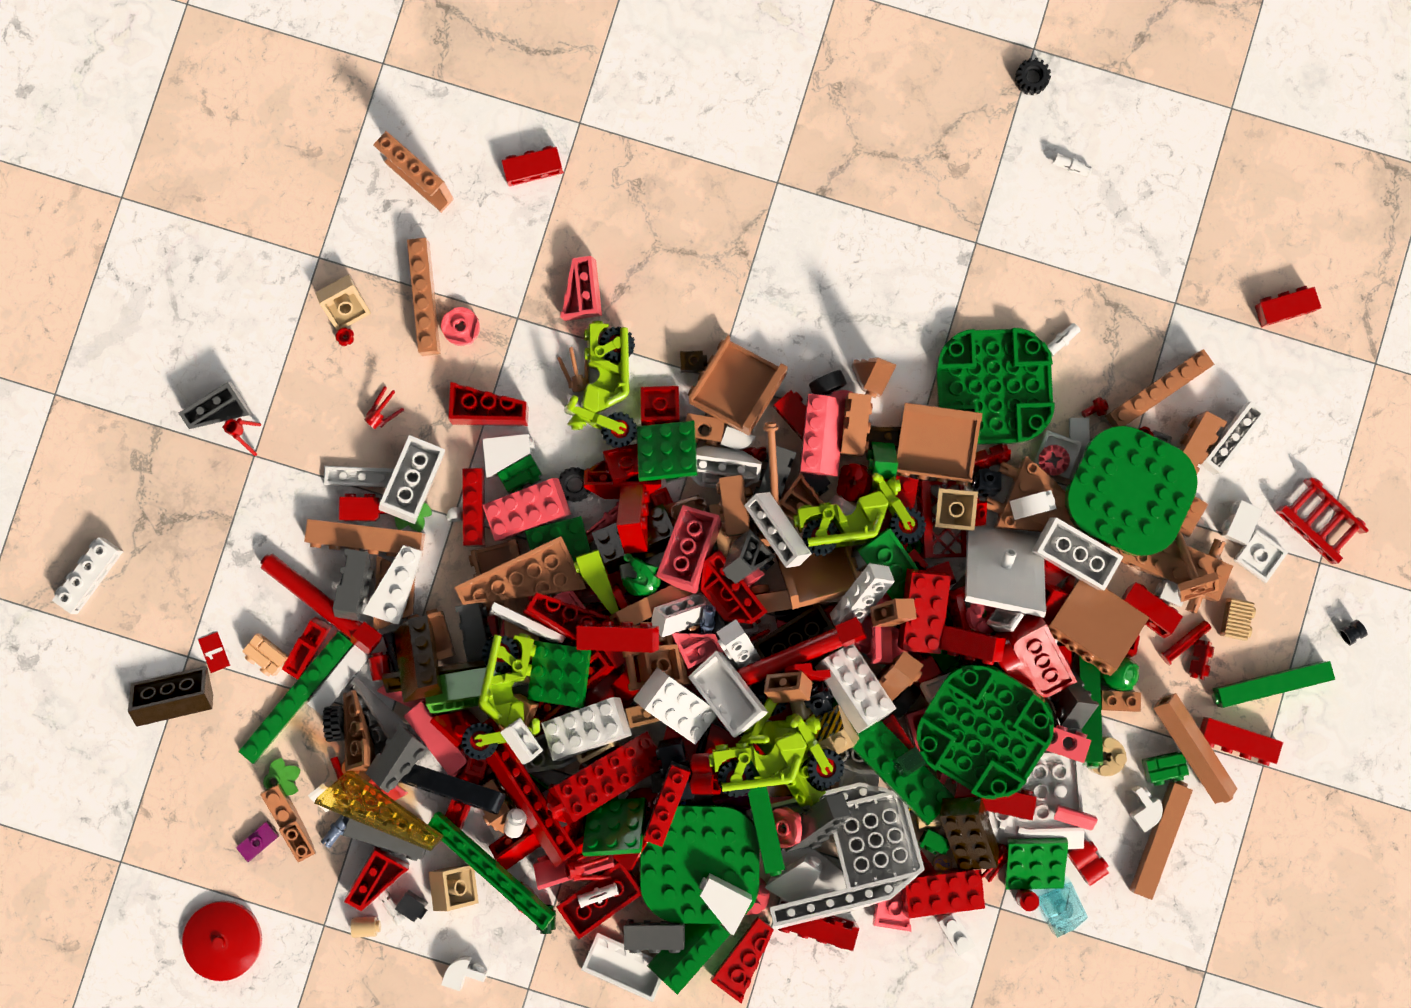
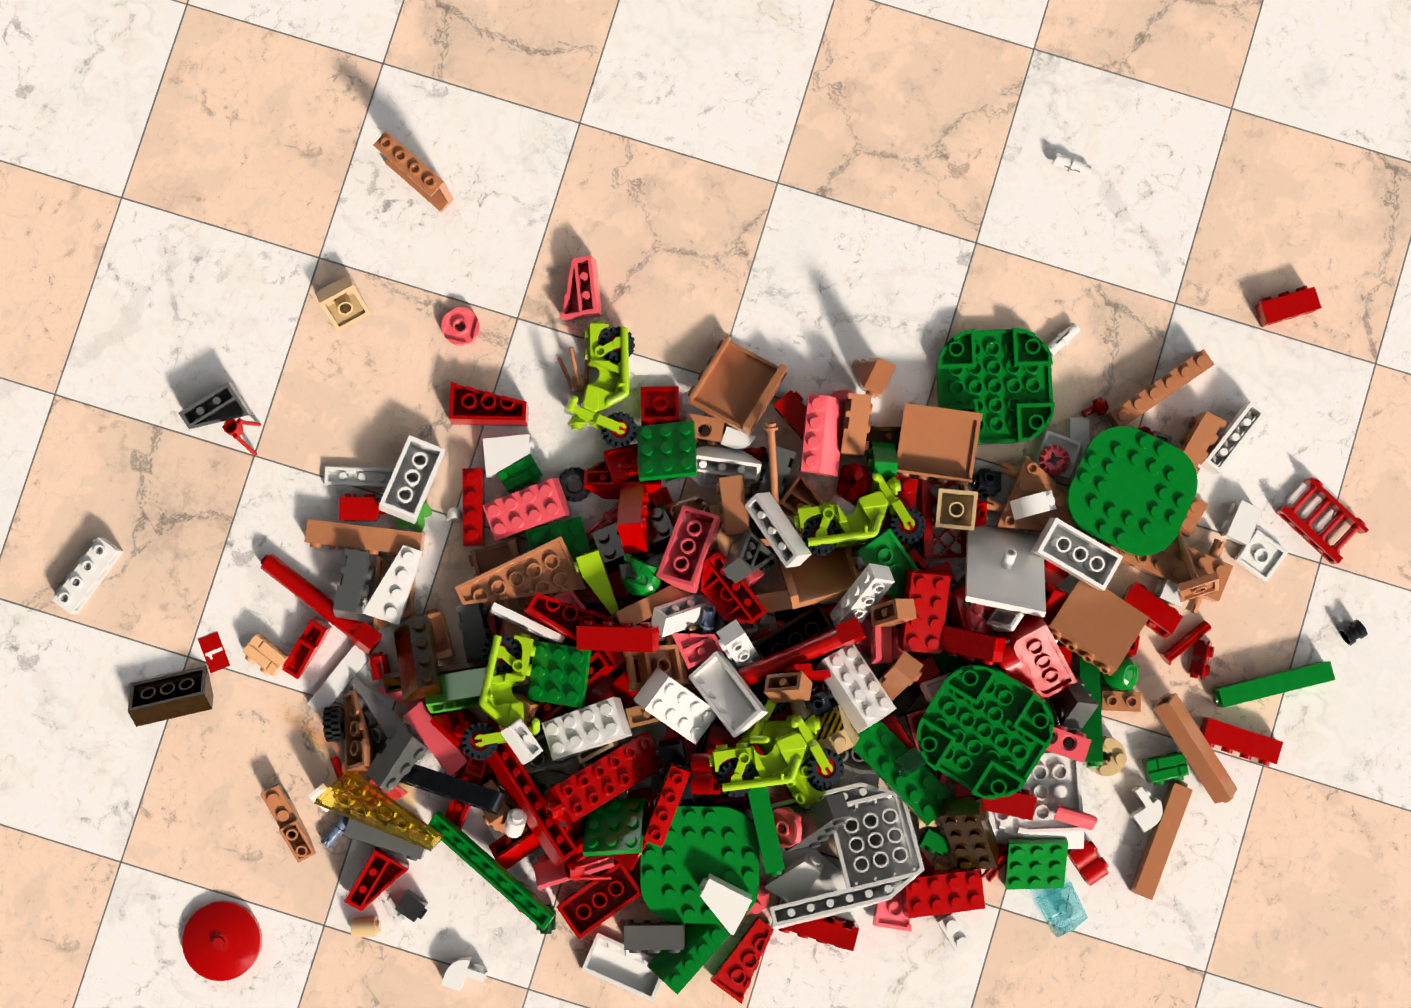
(257, 841): magenta plate -> none
(284, 775): bright green plate -> none
(296, 697): green plate -> none
(340, 336): red plate -> none
(374, 417): red plant -> none
(389, 638): black pin -> none
(423, 297): nougat brick -> none
(453, 888): tan slope -> none
(532, 166): red brick -> none
(611, 890): white pin -> none
(619, 596): red tile -> none
(687, 366): dark brown brick -> none
(759, 589): nougat tile -> none
(817, 482): black brick -> none
(828, 383): black tyre -> none
(998, 454): red hinge -> none
(1027, 86): black tyre -> none
(1027, 899): red brick -> none
(1069, 584): red tile -> none
(1238, 619): tan brick -> none

